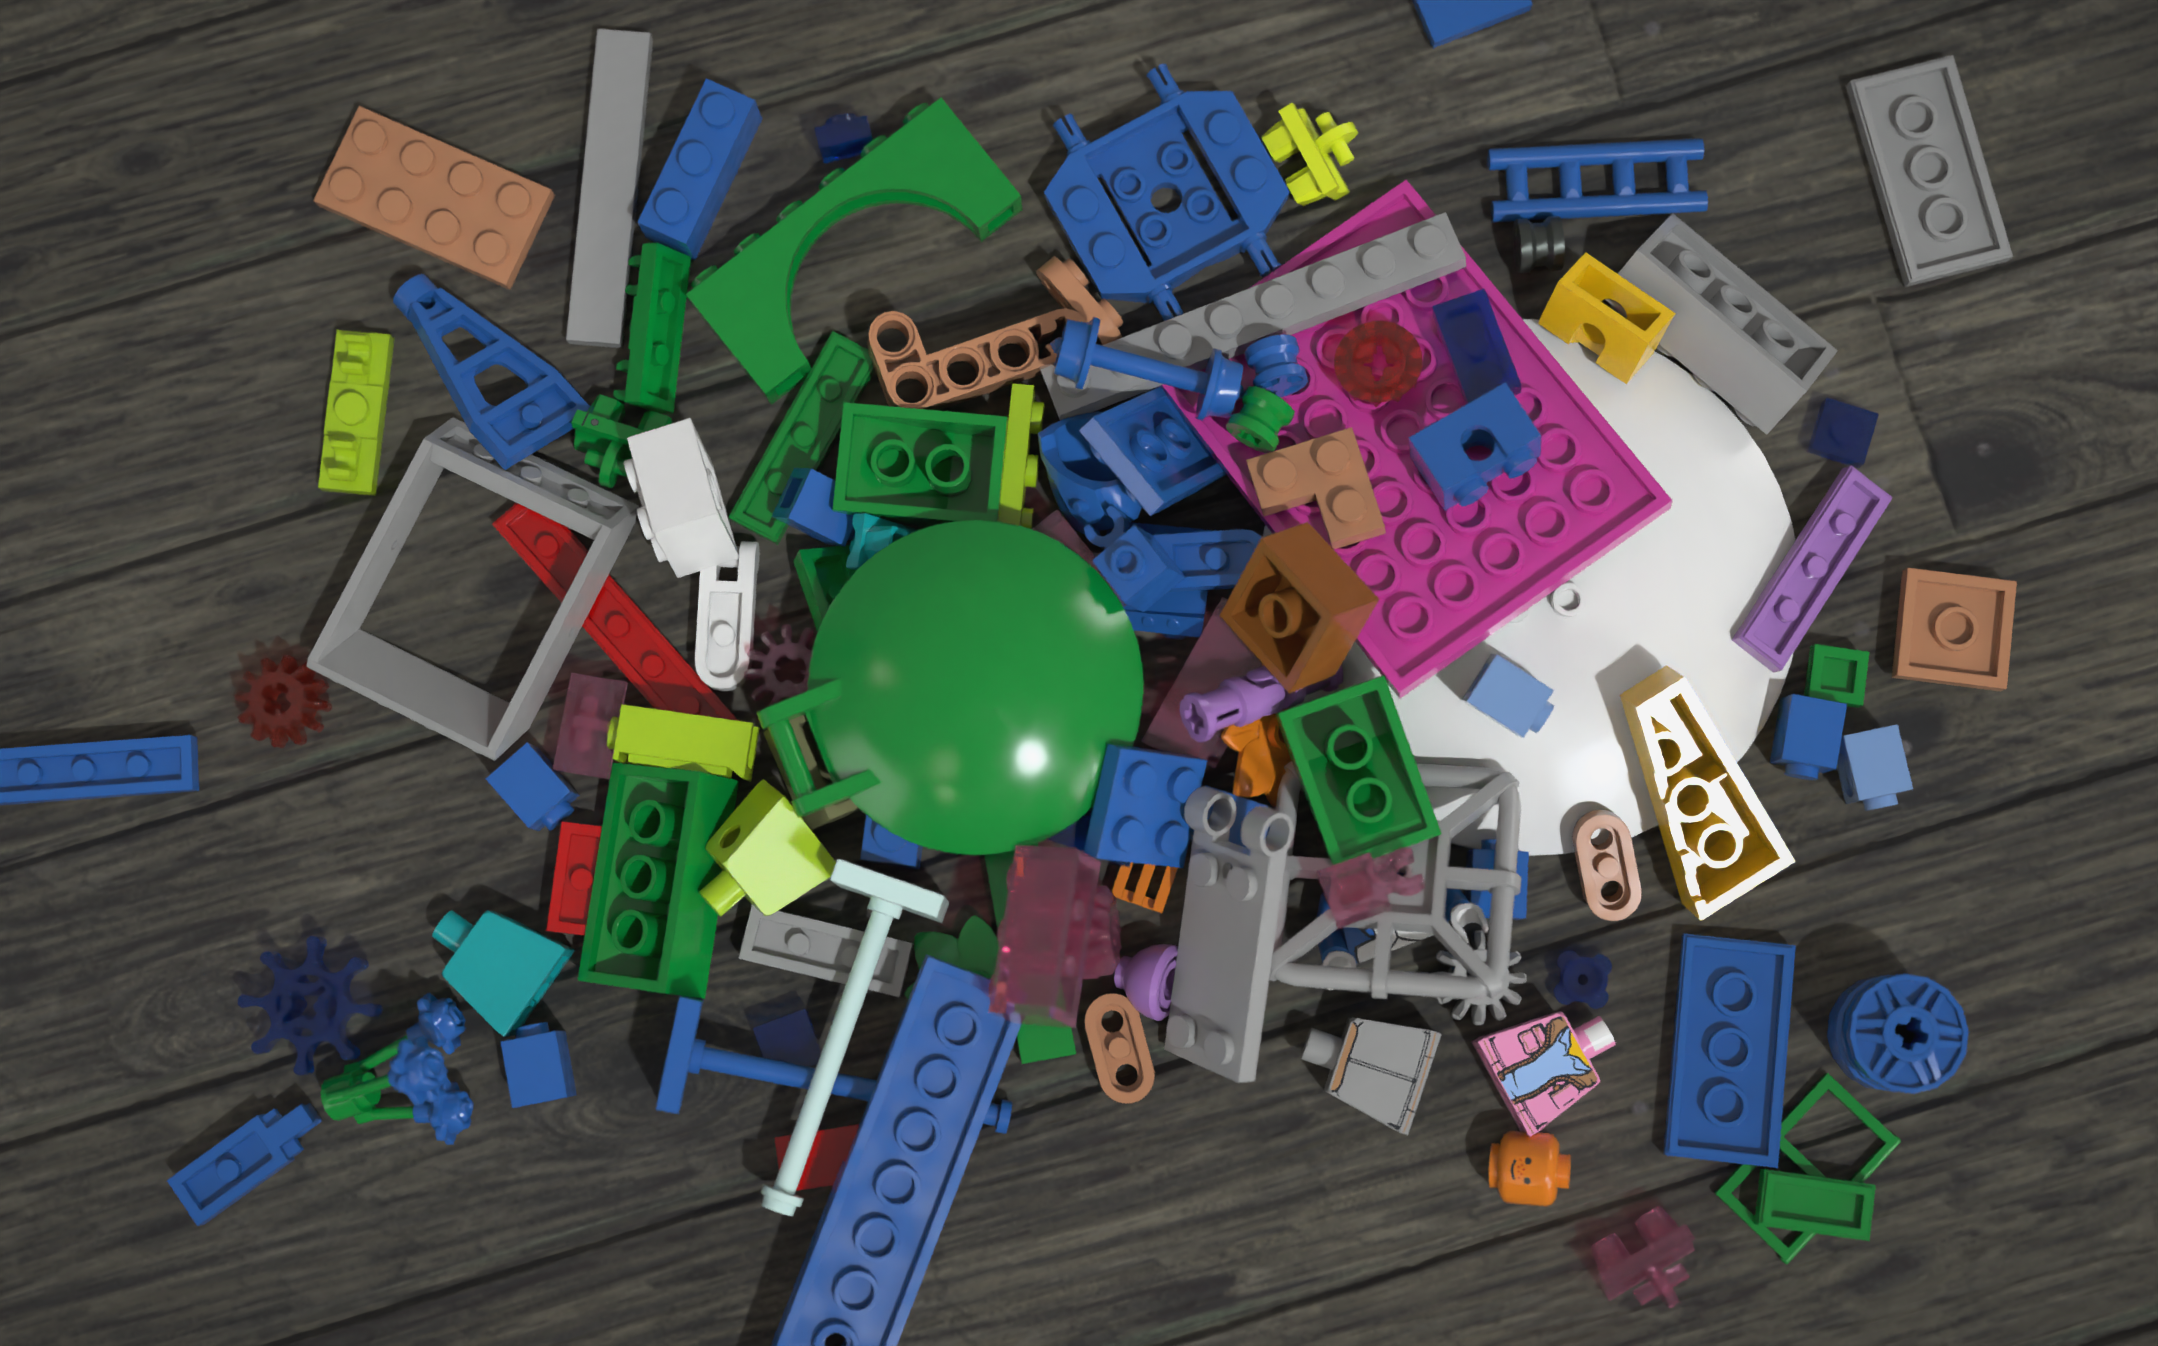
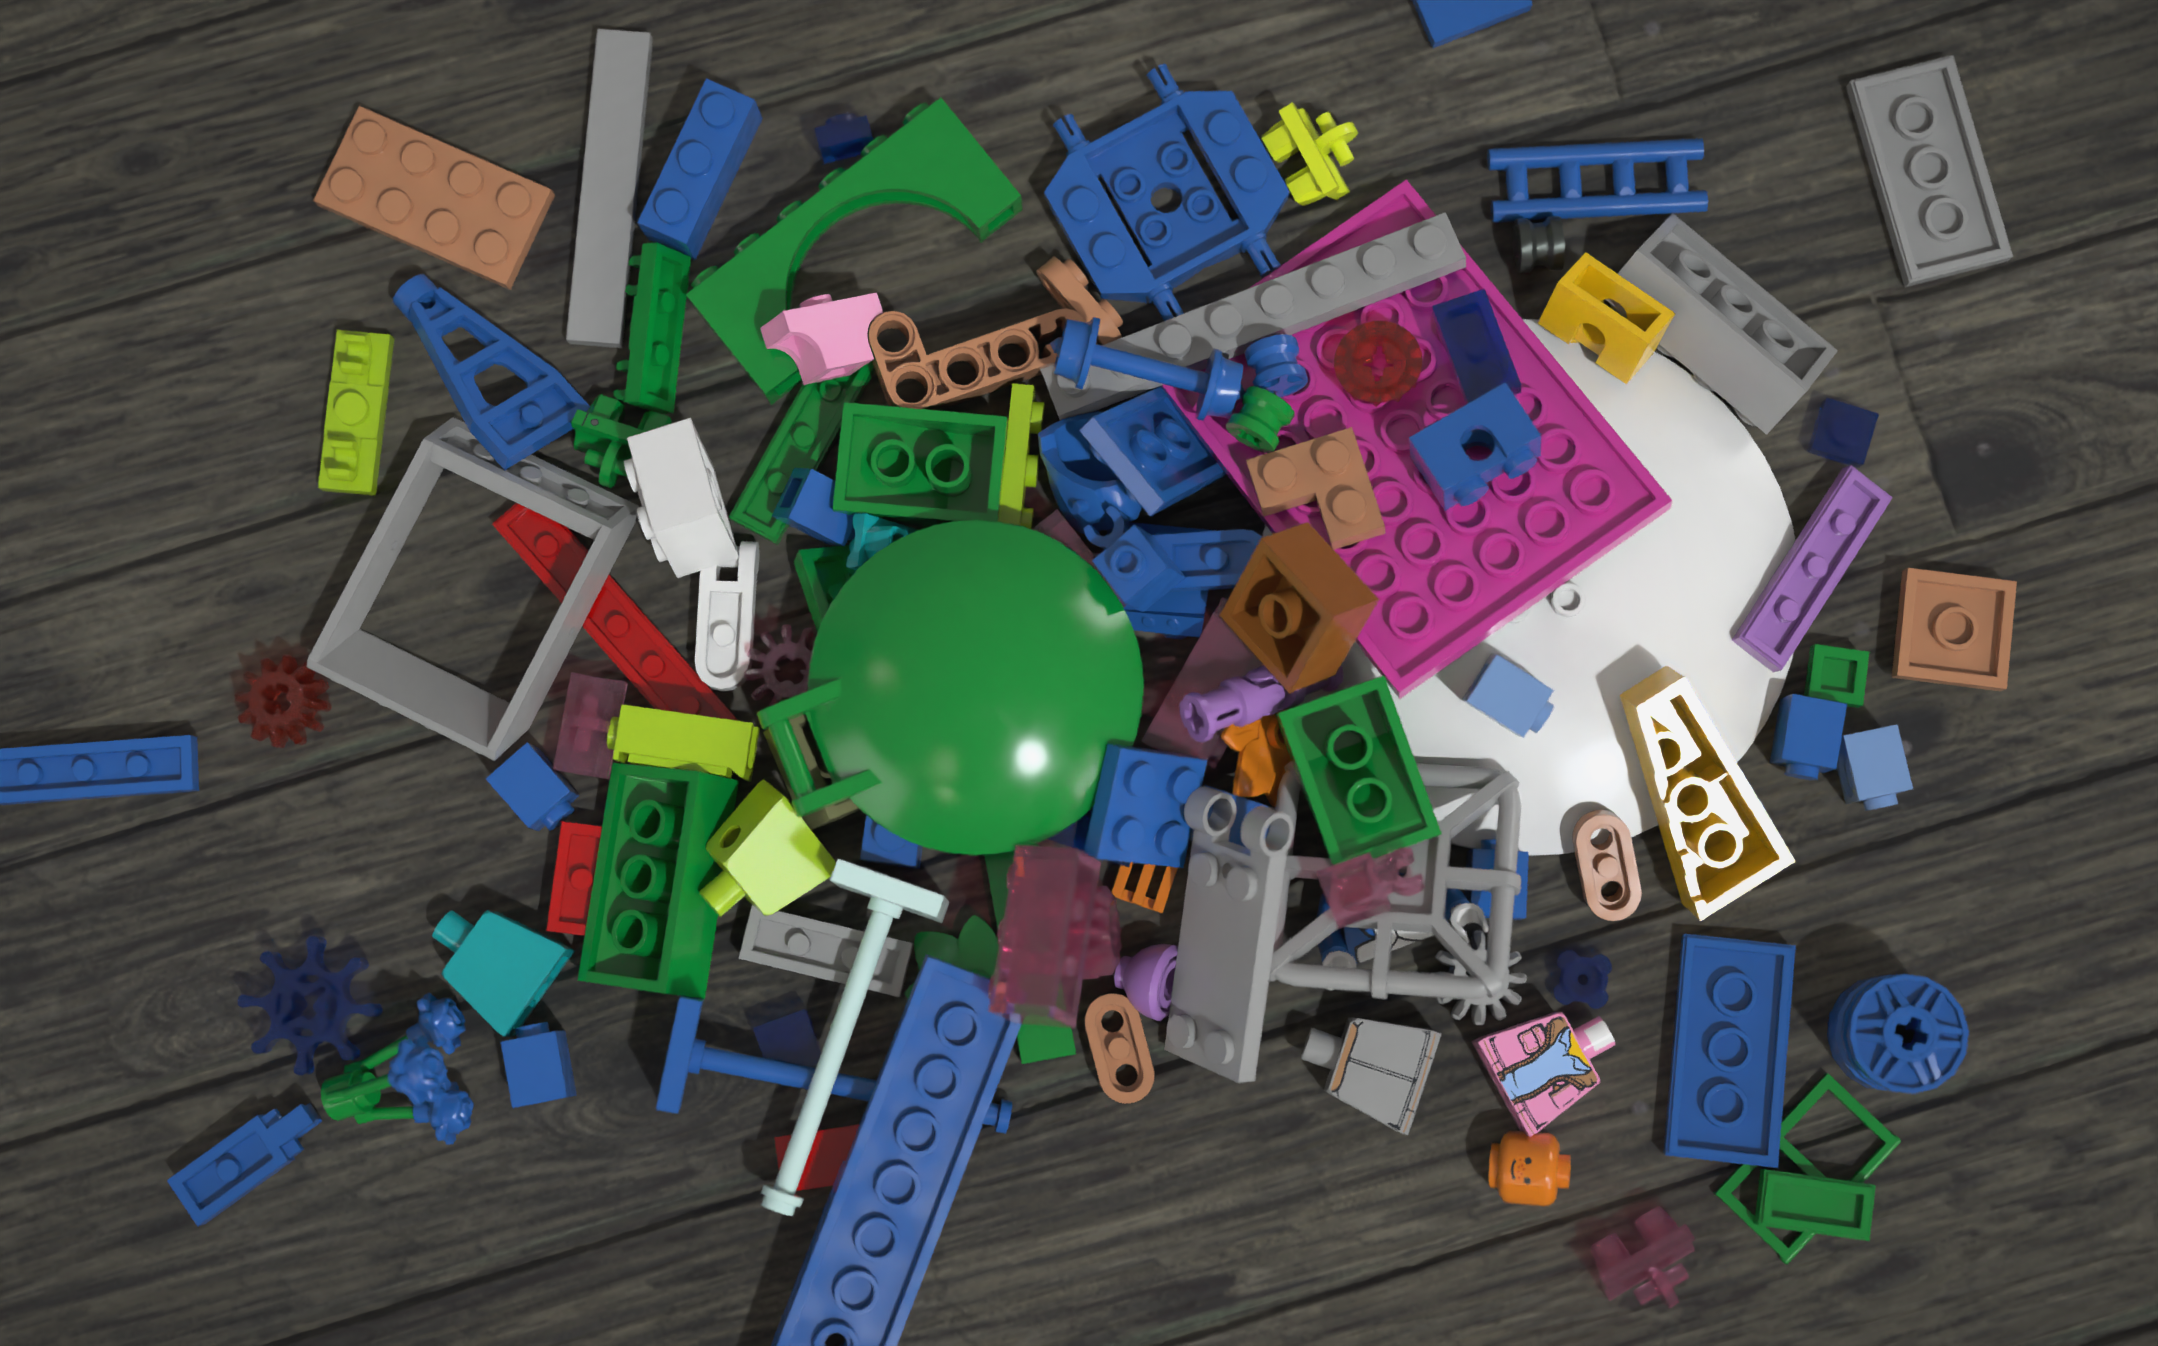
(825, 335): none -> bright pink brick

